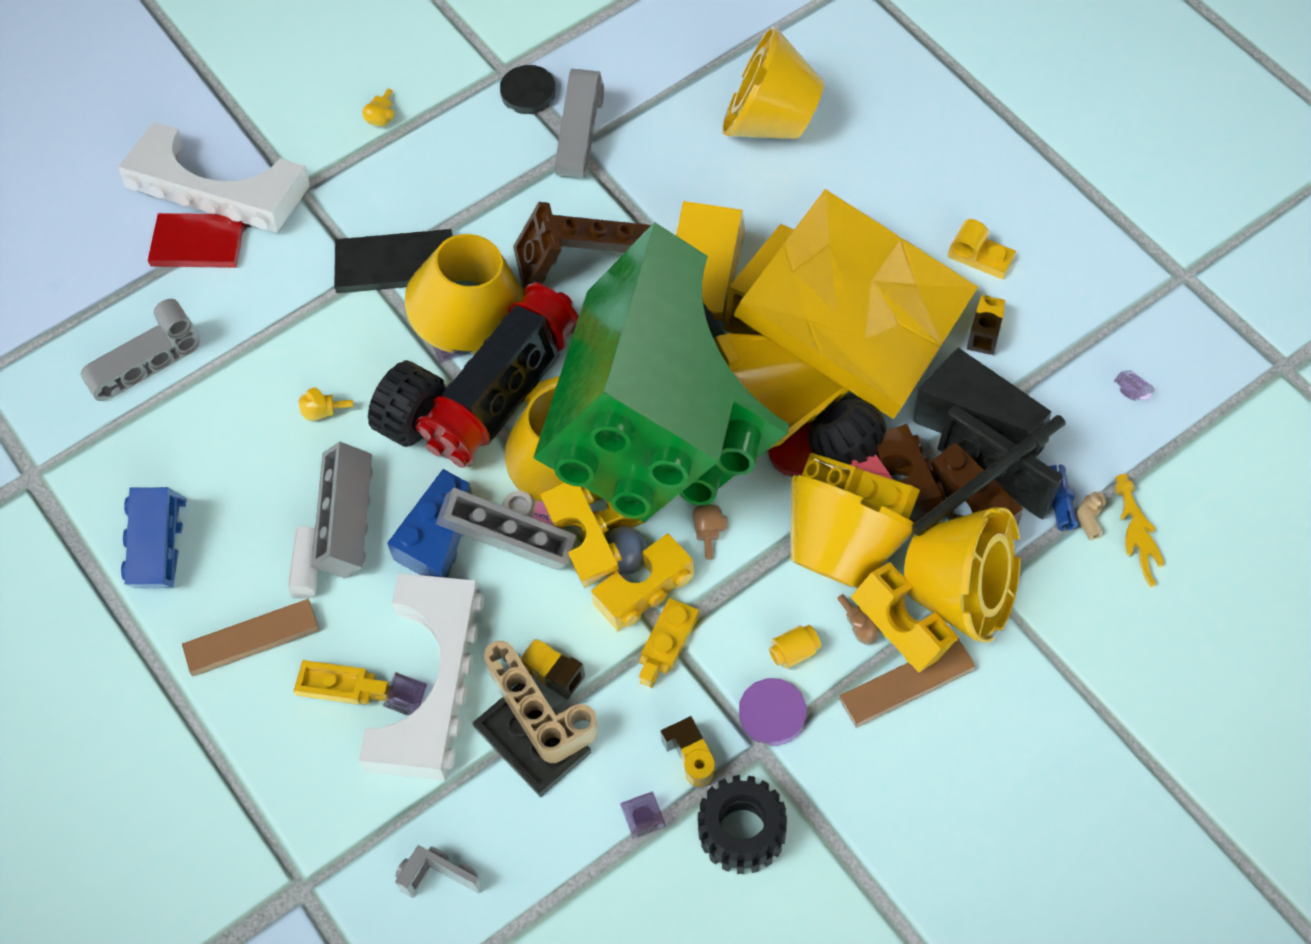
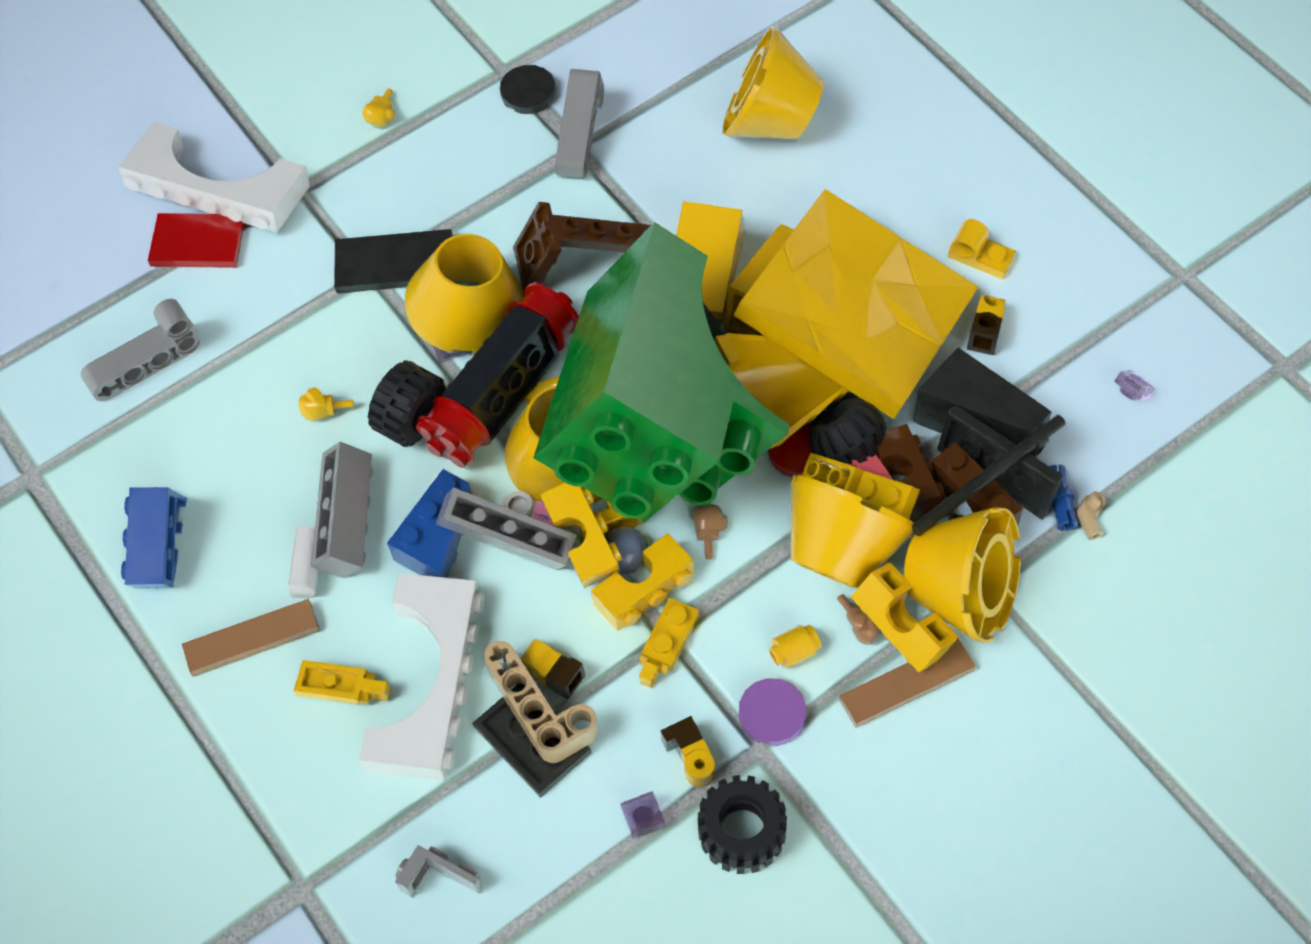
(404, 694): clear purple plate -> none
(1135, 532): yellow piece -> none

